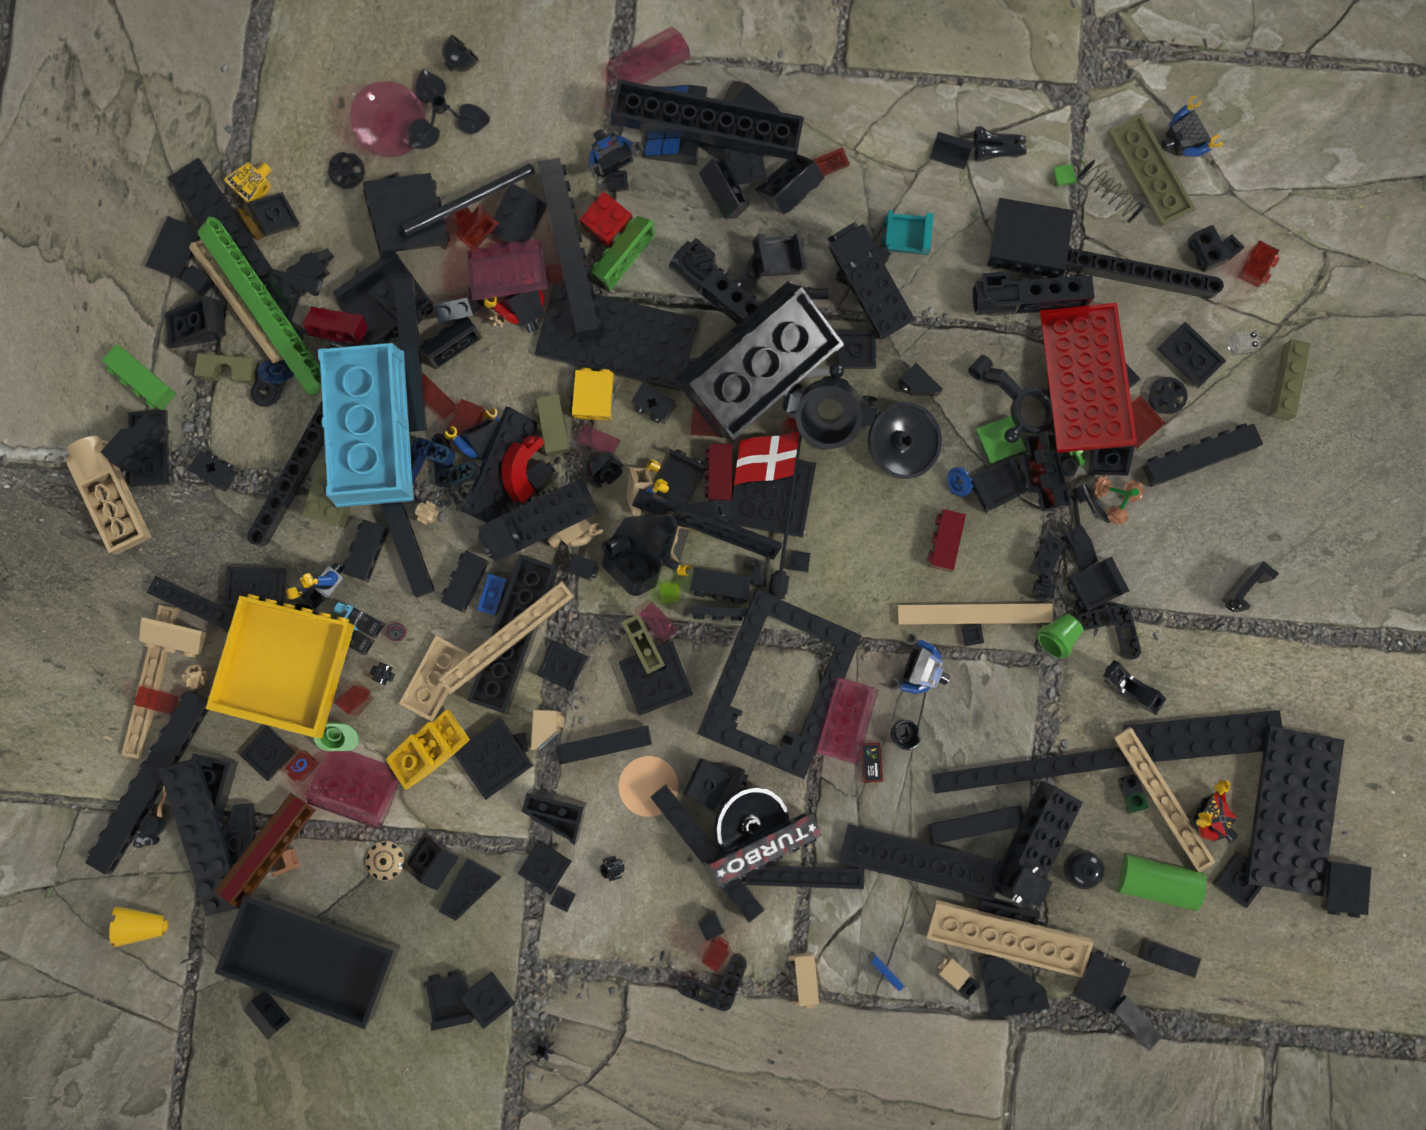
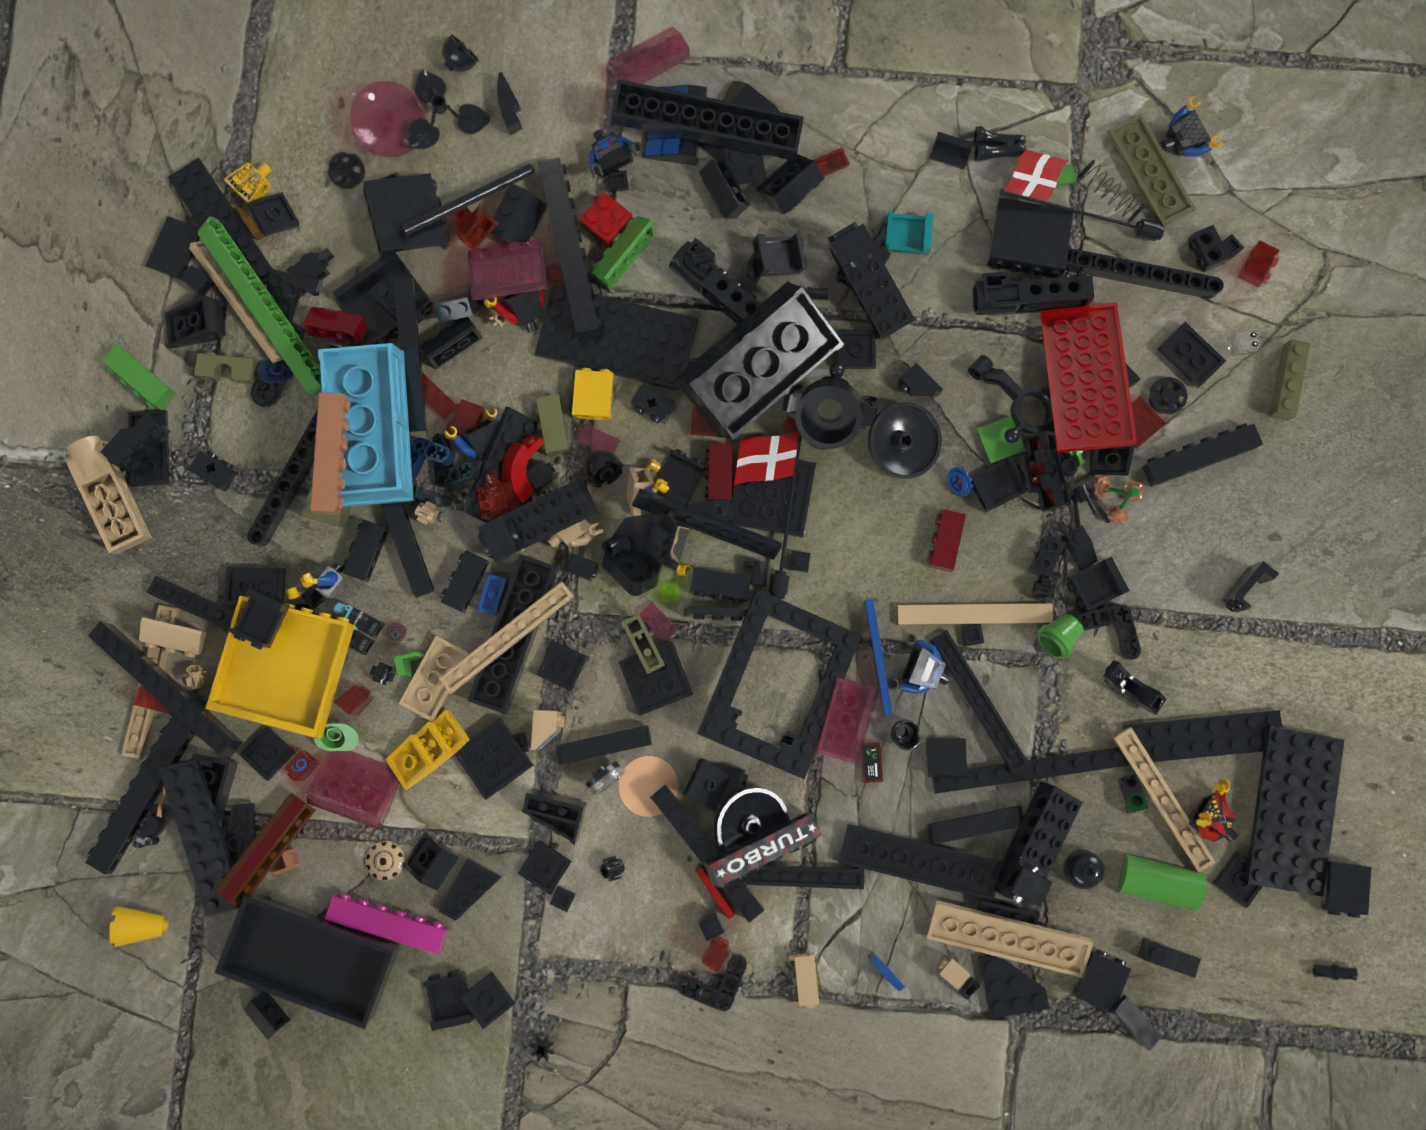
(165, 689): none -> black brick
(260, 619): none -> black panel
(329, 454): none -> nougat brick
(386, 923): none -> dark pink brick
(403, 664): none -> bright green panel
(433, 497): none -> black tile
(496, 497): none -> clear red torso
(508, 105): none -> black slope
(604, 778): none -> piece
(714, 891): none -> red tile
(878, 657): none -> blue tile
(946, 757): none -> black tile
(980, 702): none -> black tile
(1037, 178): none -> flag
(1335, 972): none -> black pin

